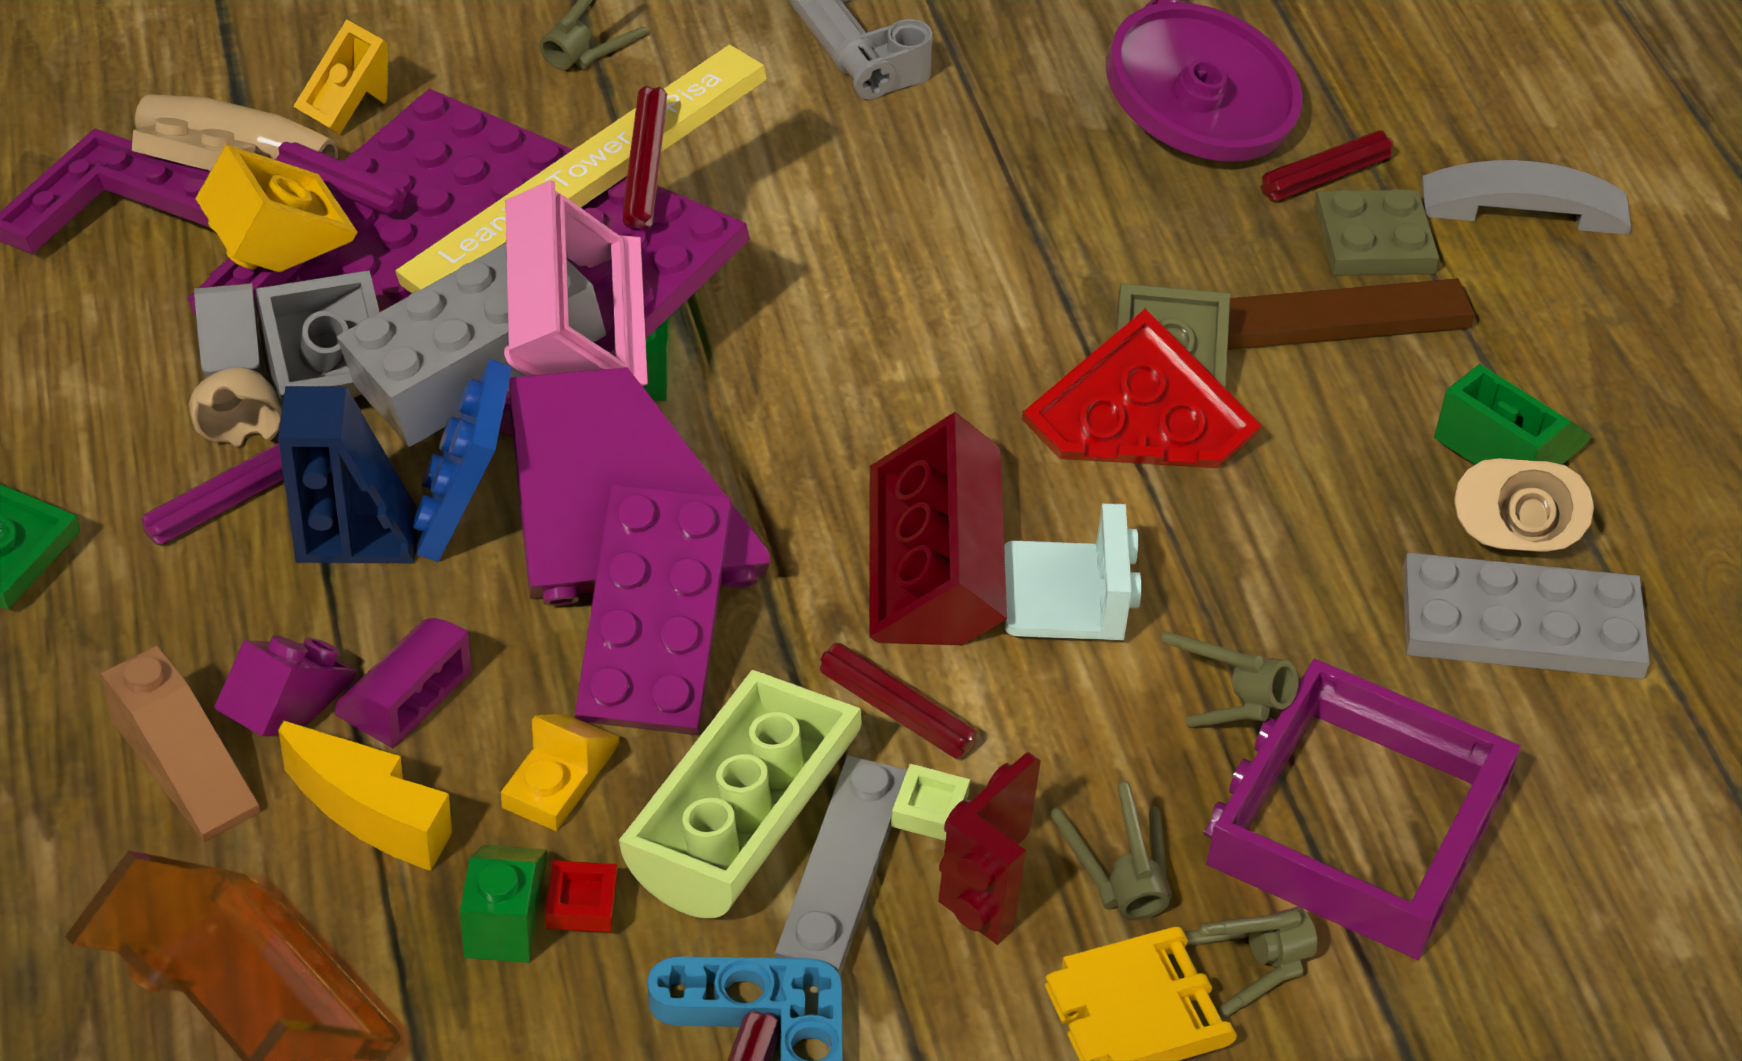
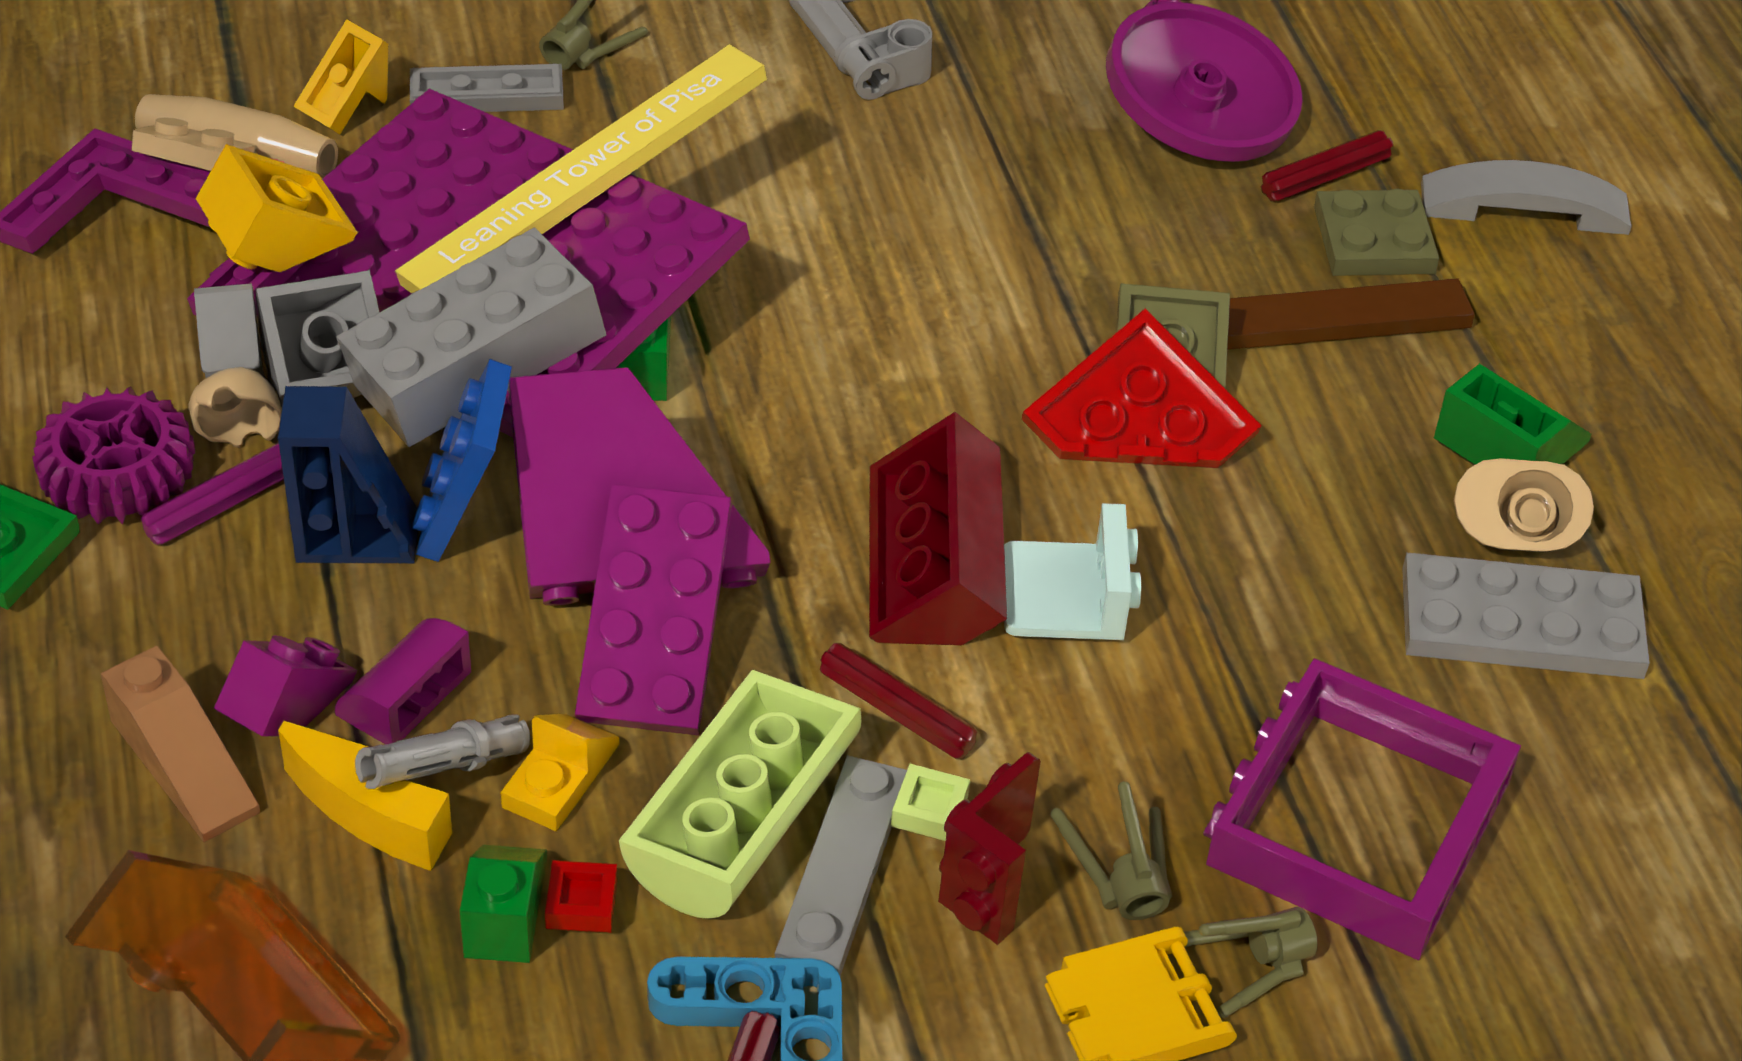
(128, 452): none -> magenta gear
(345, 178): magenta axle -> none
(463, 746): none -> light grey pin
(494, 87): none -> light grey tile
(539, 237): bright pink piece -> none
(644, 158): dark red axle -> none
(1256, 679): olive plant -> none

